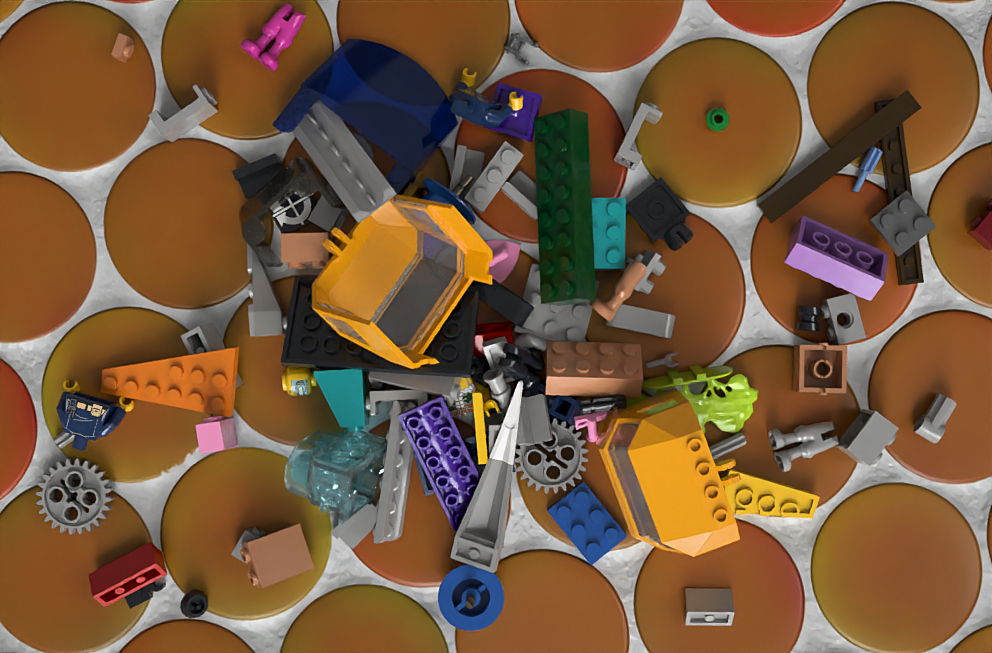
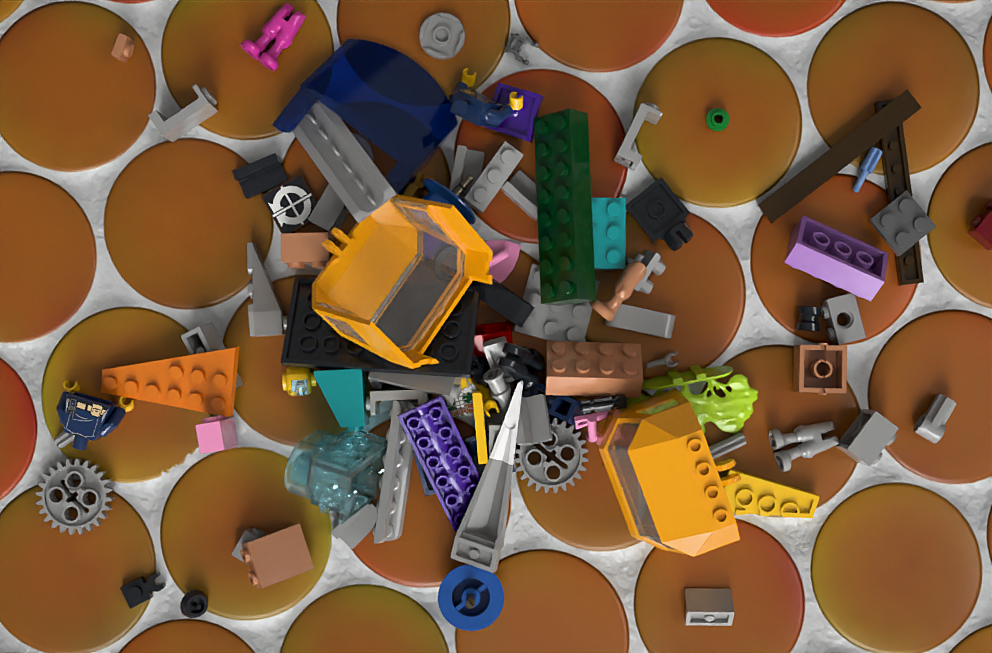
(127, 574): red brick -> none
(298, 177): clear smoke windscreen -> none
(442, 36): none -> light grey tile
(530, 340): light grey arm -> none
(587, 523): blue plate -> none

